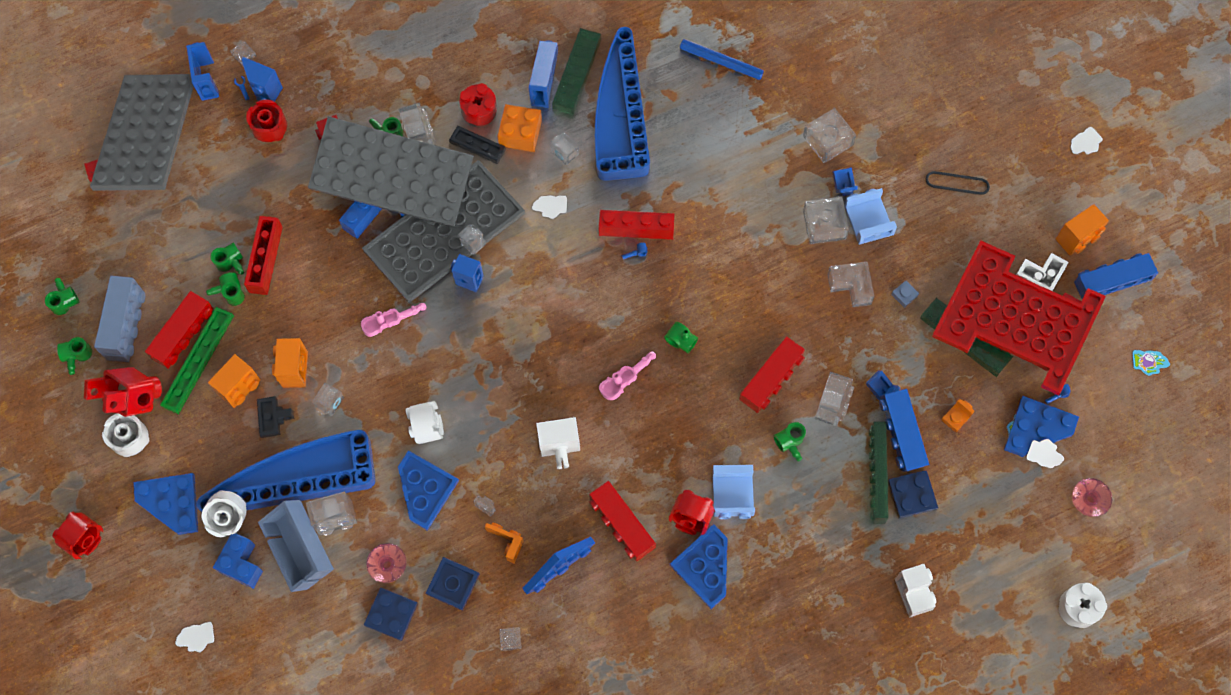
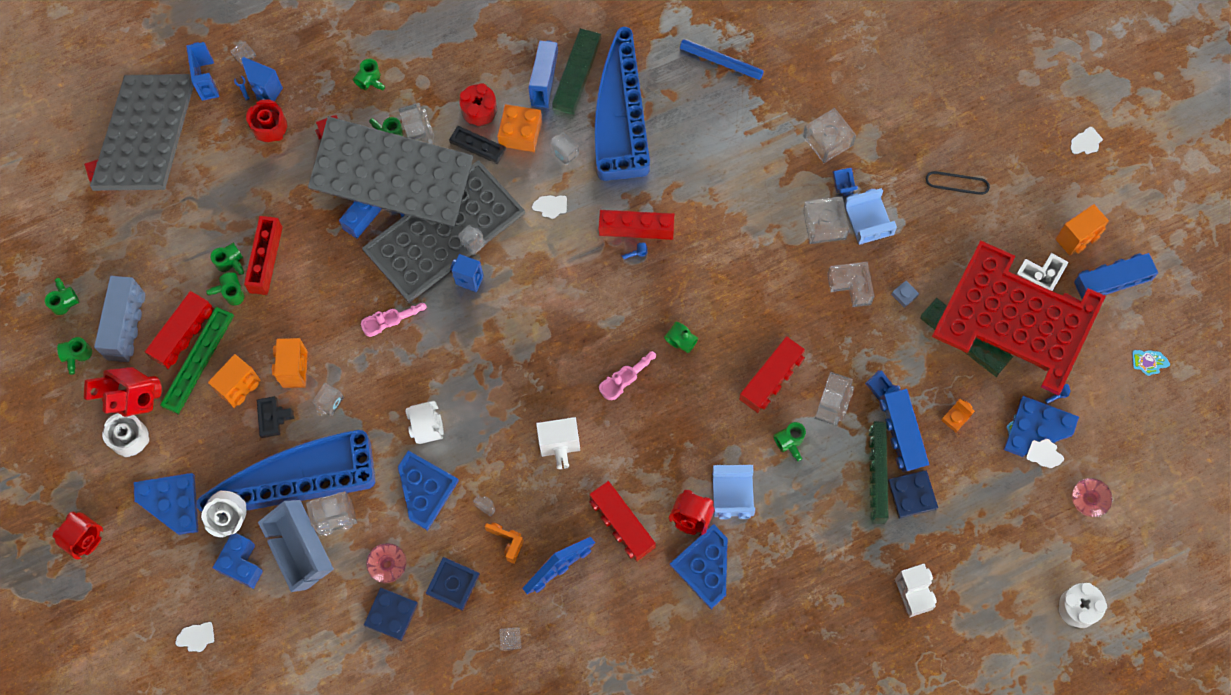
(365, 79): none -> green piece

